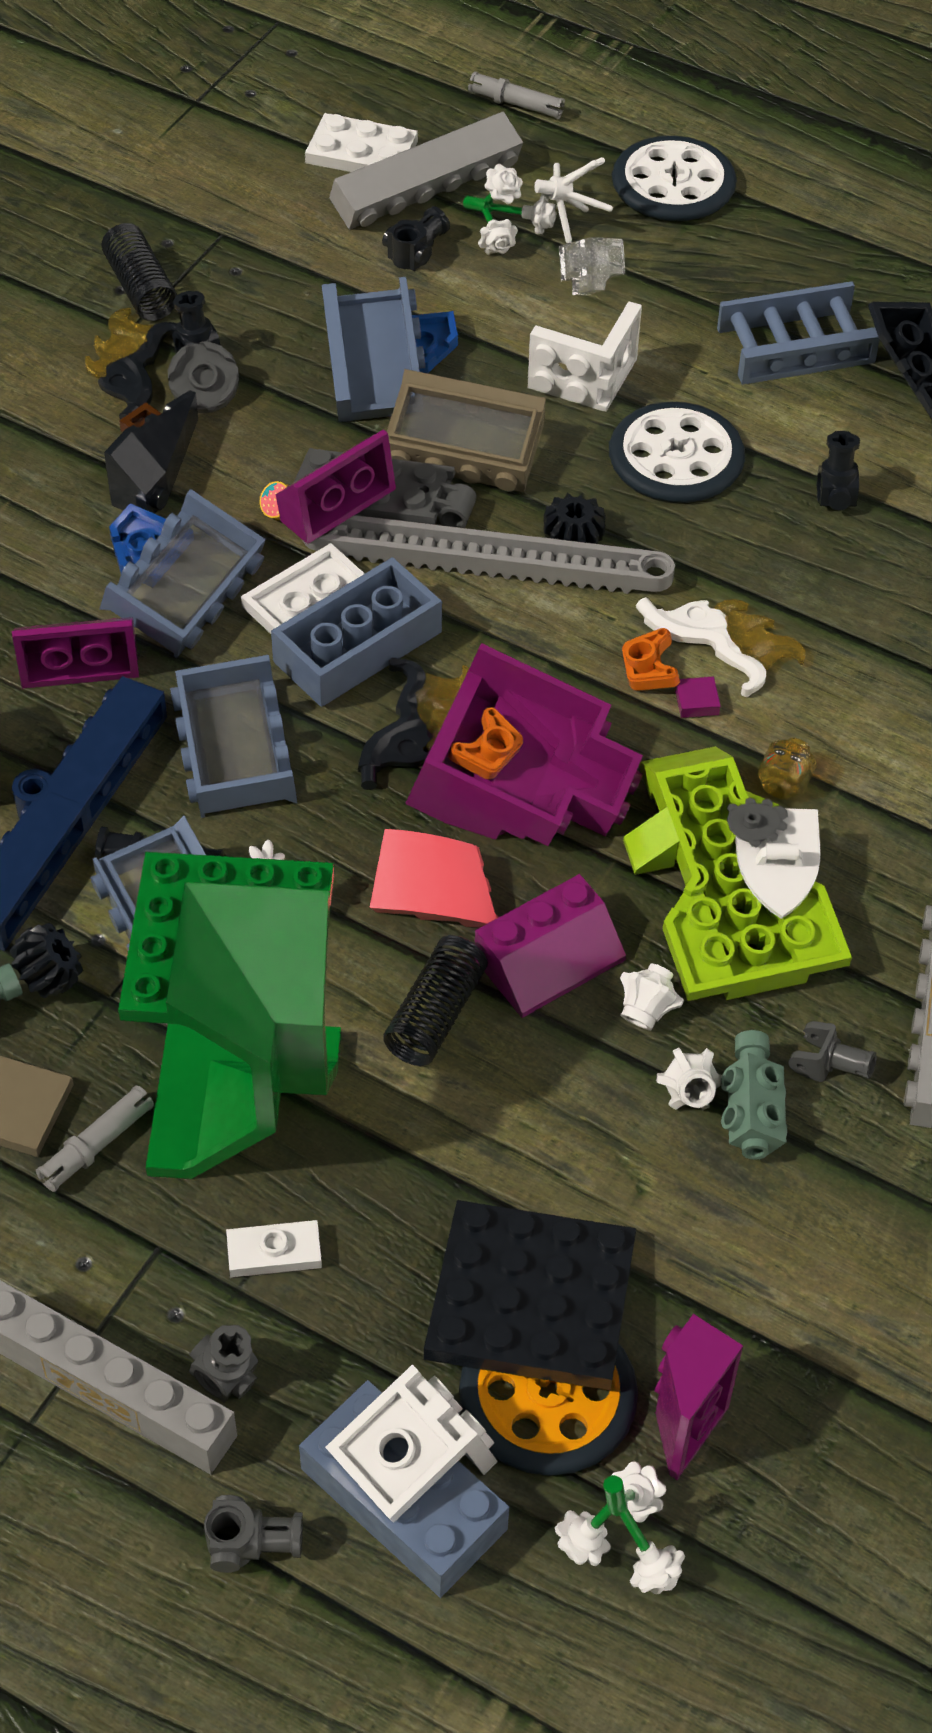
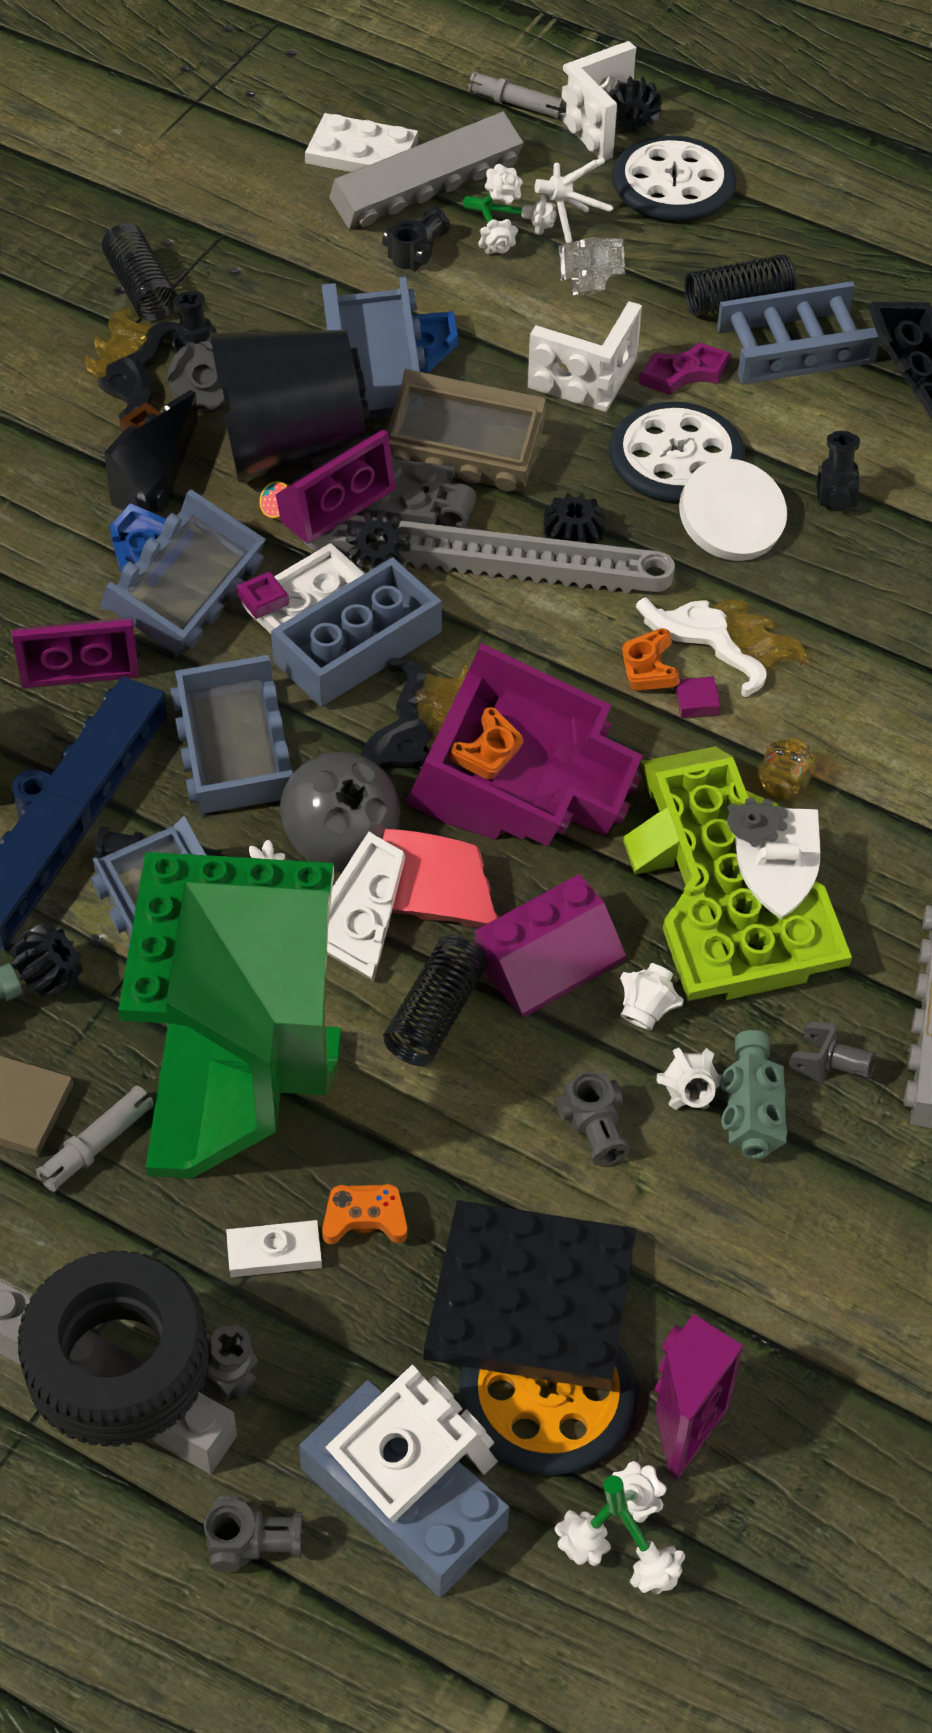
(100, 1291): none -> black tyre
(262, 595): none -> magenta tile
(289, 397): none -> black cone
(326, 822): none -> dark grey piece
(364, 904): none -> white wing
(364, 1211): none -> orange piece
(369, 533): none -> black gear
(589, 107): none -> white bracket
(595, 1119): none -> dark grey connector
(636, 103): none -> black gear
(672, 371): none -> magenta tile
(704, 291): none -> black piece
(733, 509): none -> white piece

